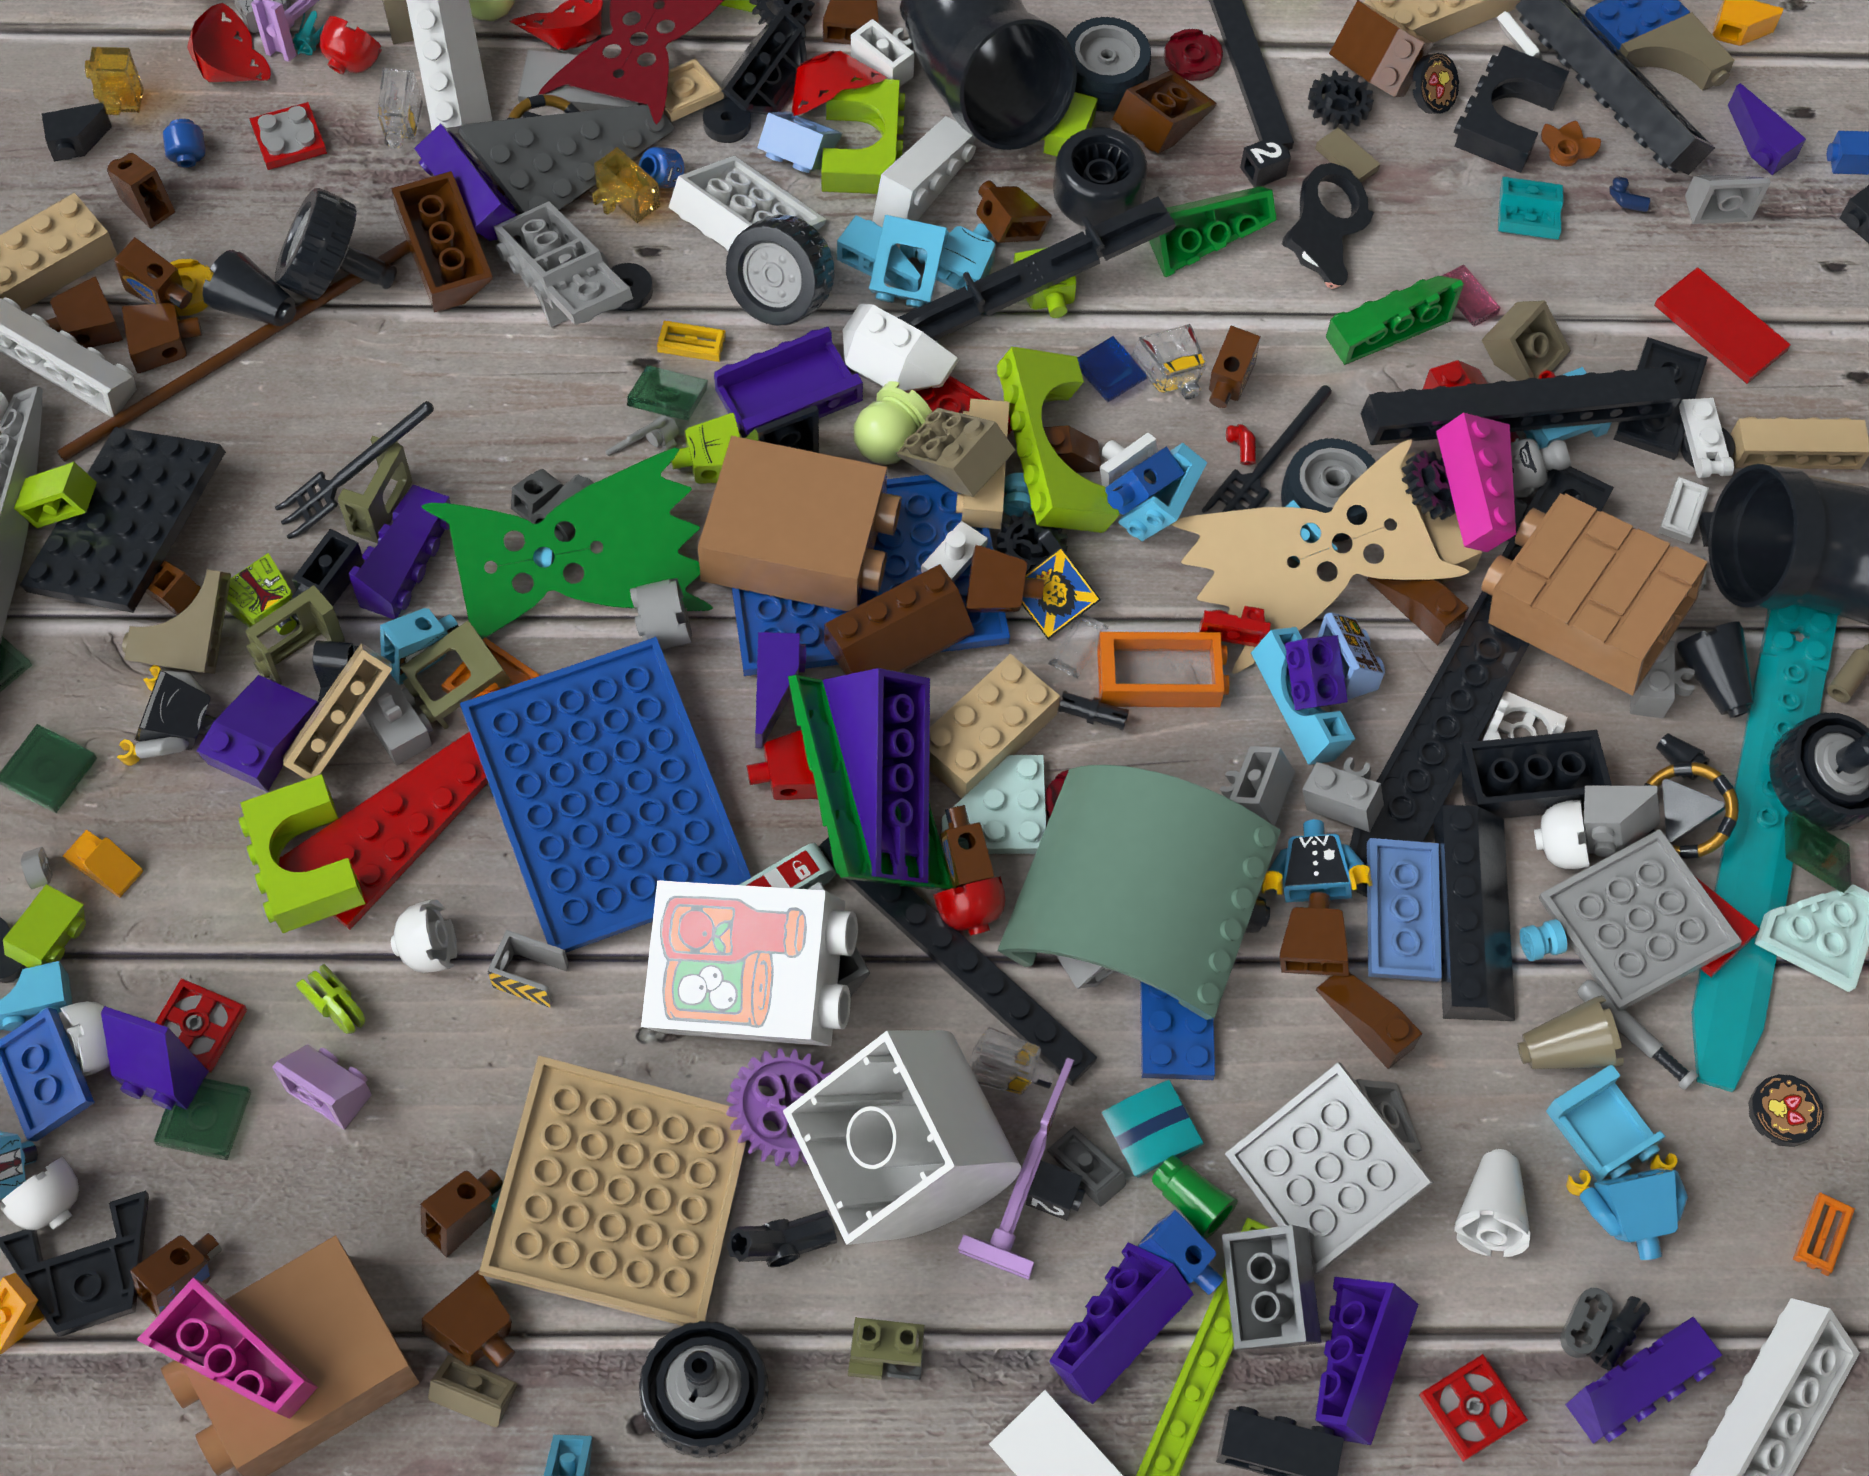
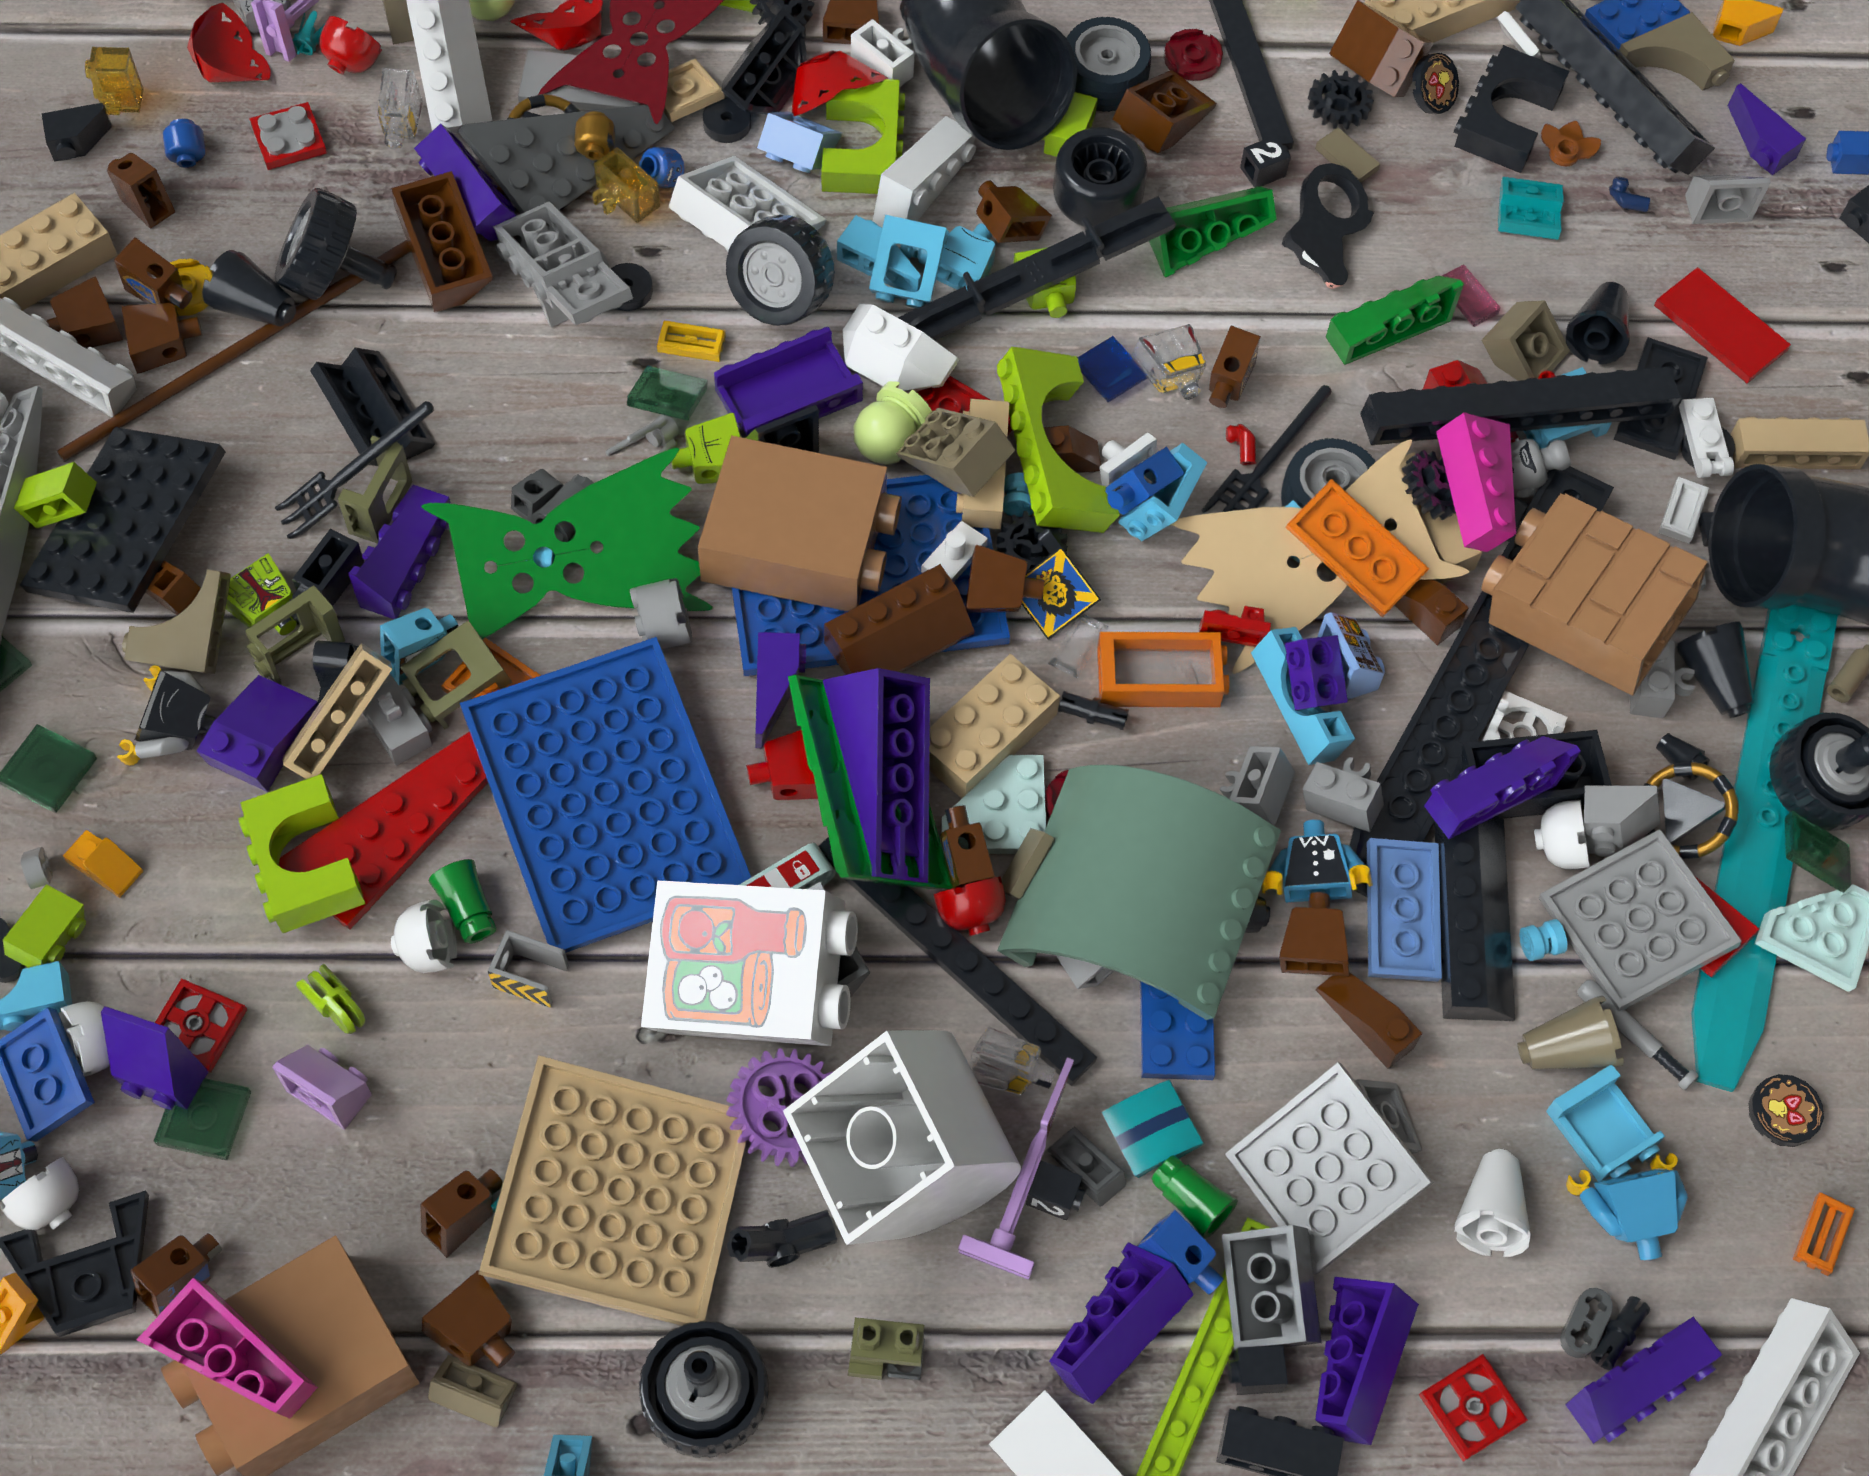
(369, 401): none -> black slope
(464, 900): none -> green plant
(594, 135): none -> pearl gold head
(1026, 862): none -> dark tan tile
(1258, 1370): none -> black brick
(1357, 547): none -> orange tile
(1499, 784): none -> dark purple wedge
(1601, 325): none -> black cone

